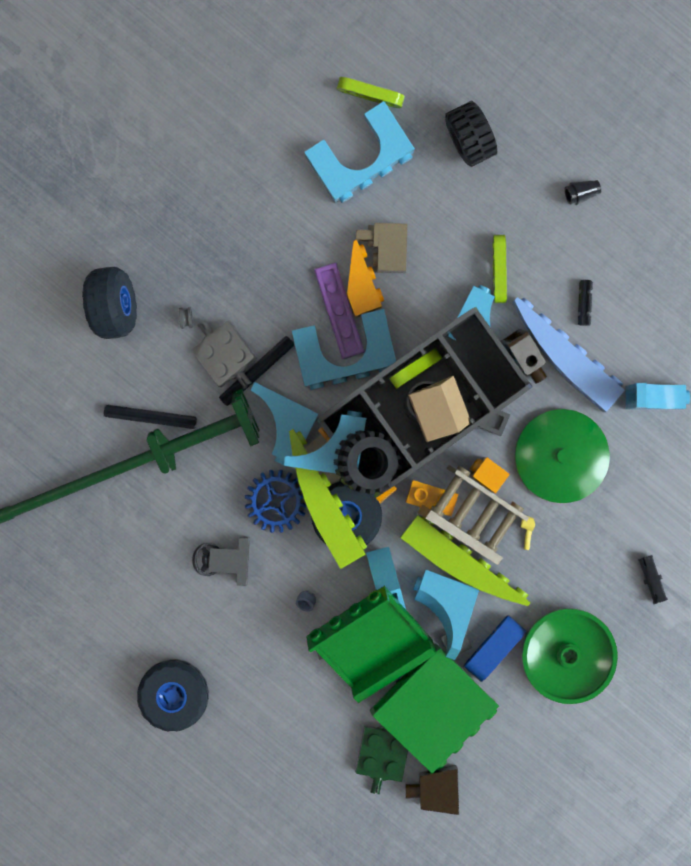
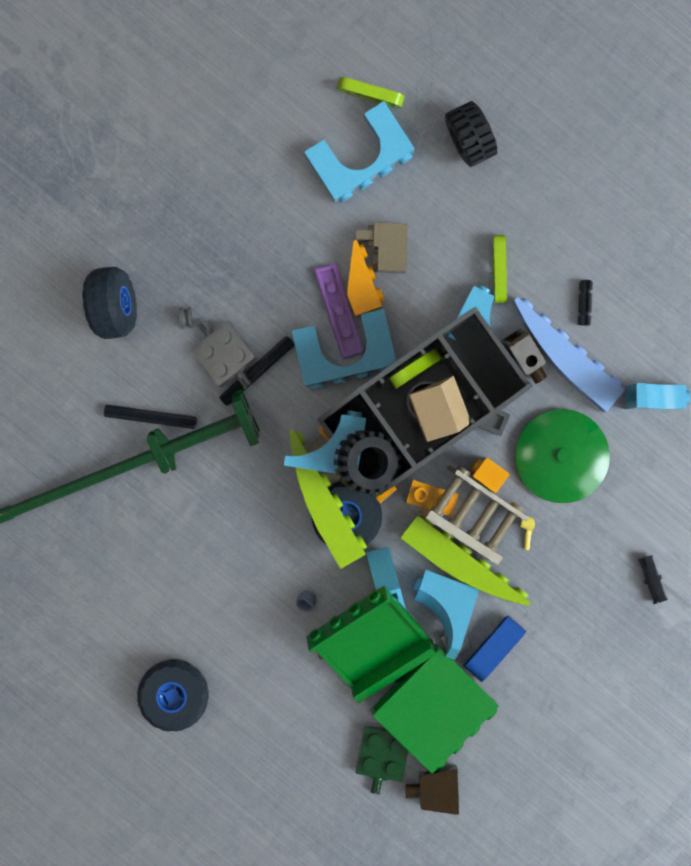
(225, 560): dark grey piece -> none
(259, 510): blue gear -> none
(287, 416): medium azure arch -> none
(569, 656): green dish -> none
(581, 191): black cone -> none

